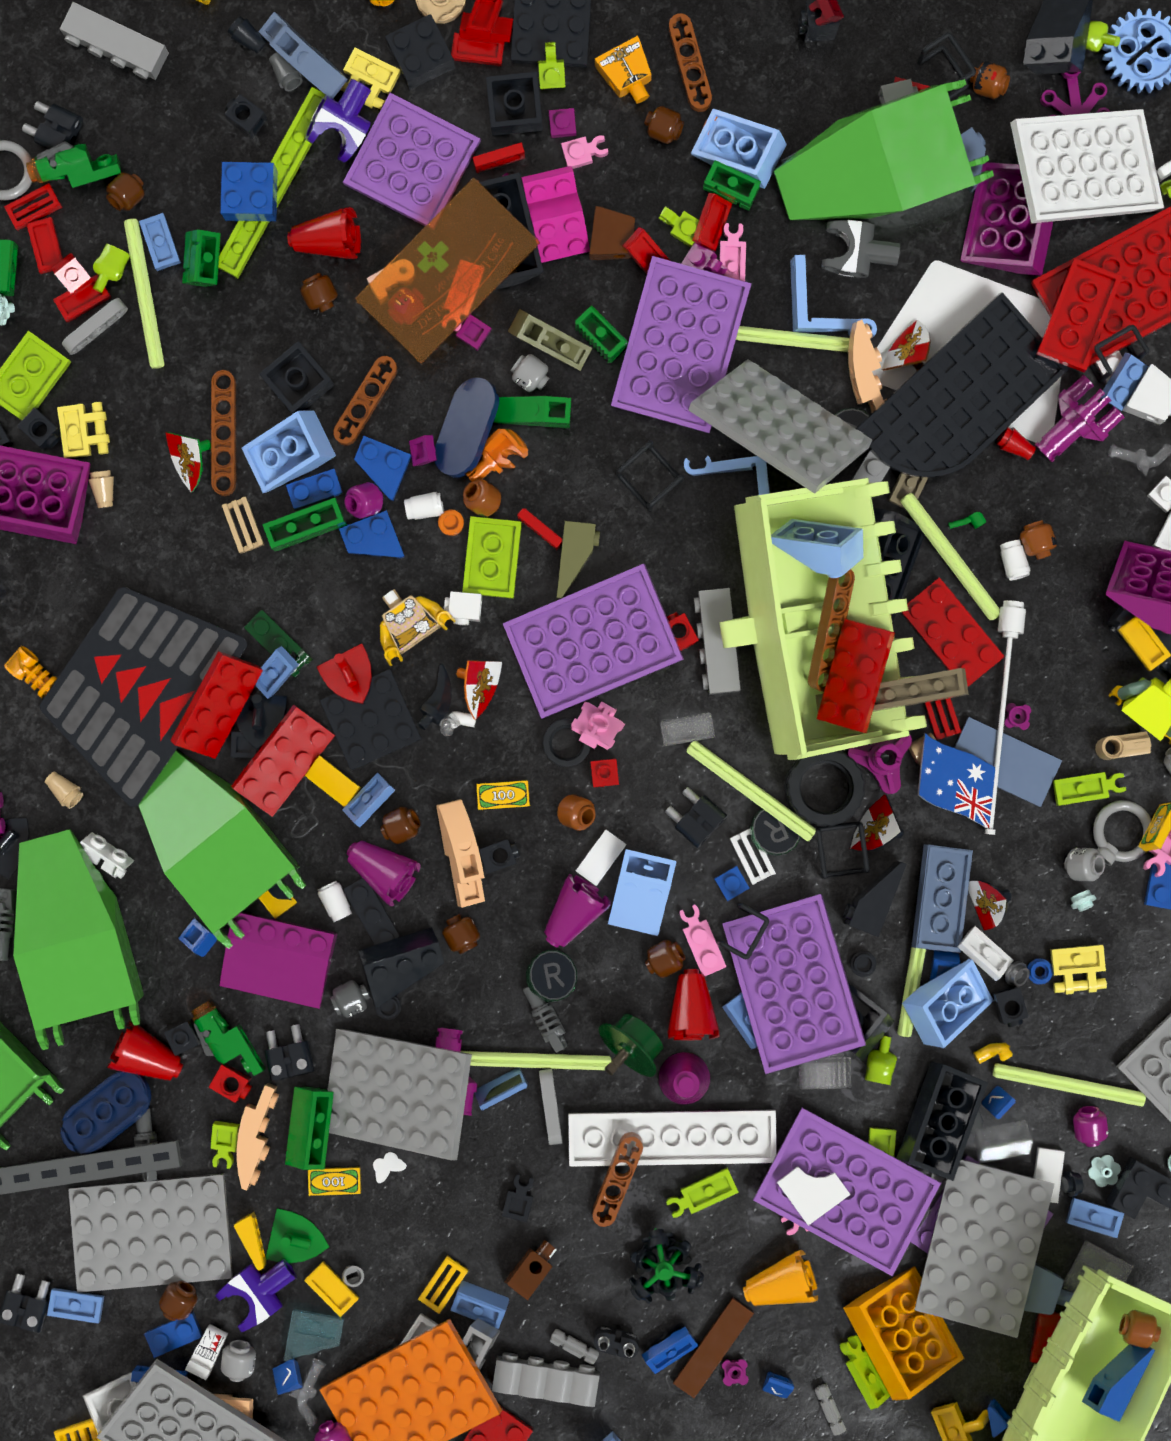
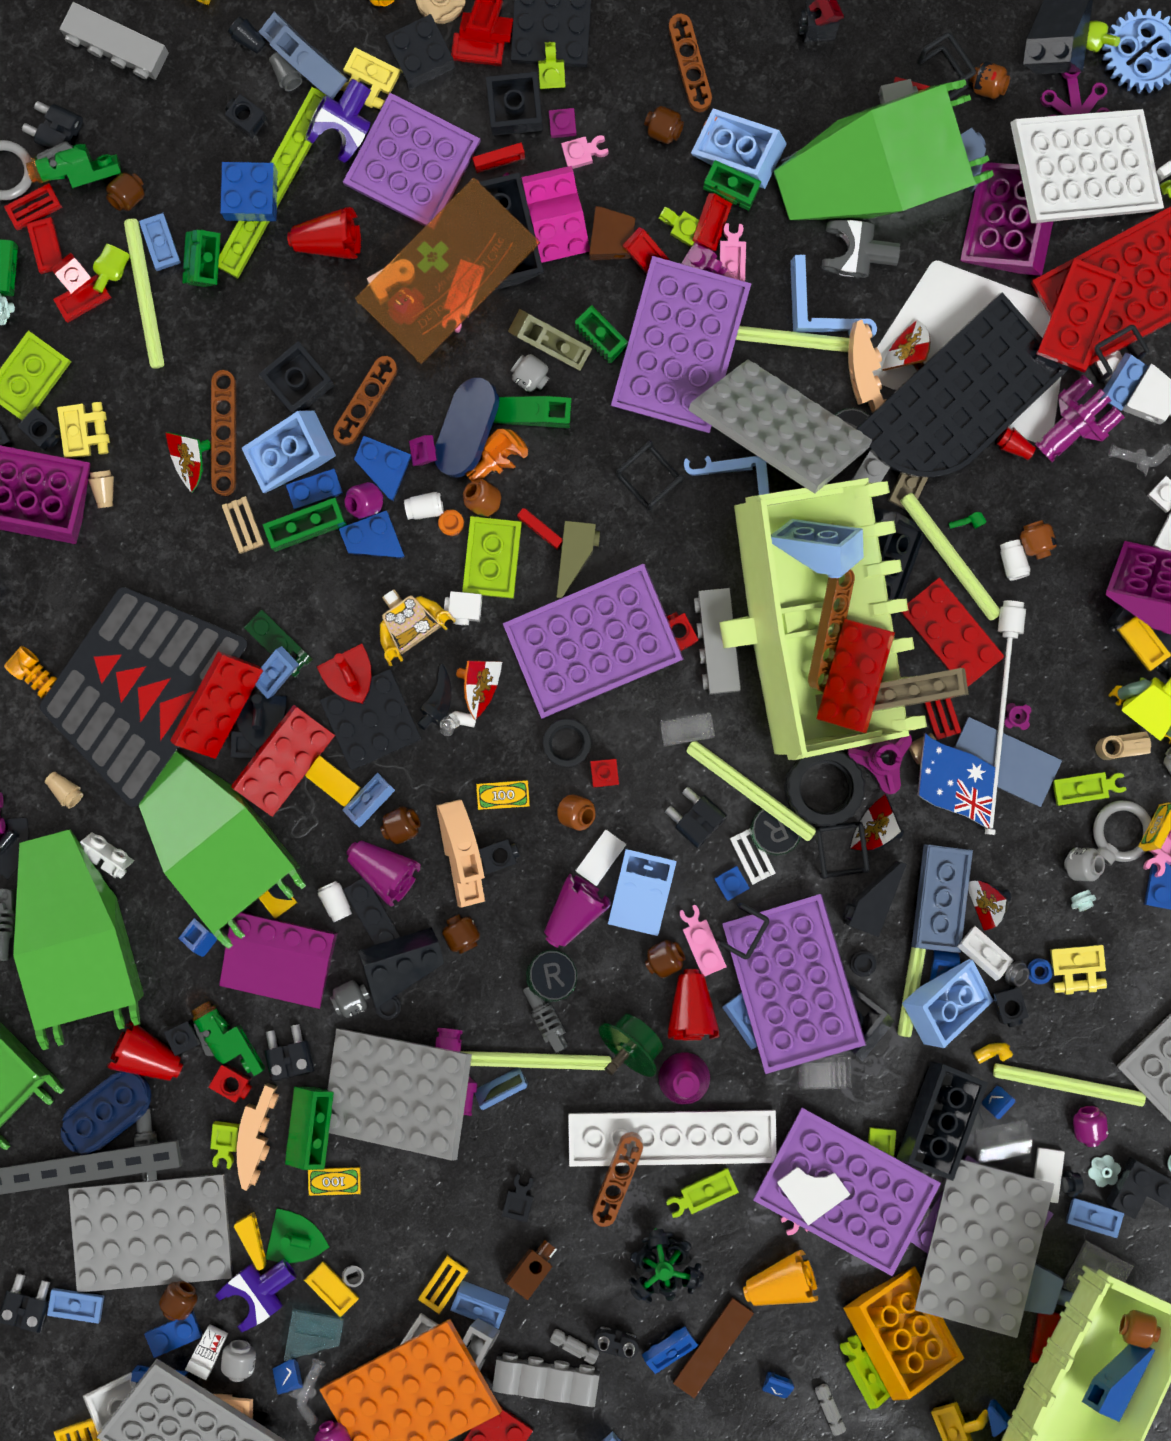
(94, 326): light grey beam -> none
(318, 292): reddish brown head -> none
(388, 1164): white sticker -> none
(473, 332): magenta plate -> none
(550, 1106): light grey beam -> none
(597, 725): bright pink piece -> none
(626, 69): light orange torso -> none
(740, 1366): magenta plate -> none
(881, 1063): lime piece -> none

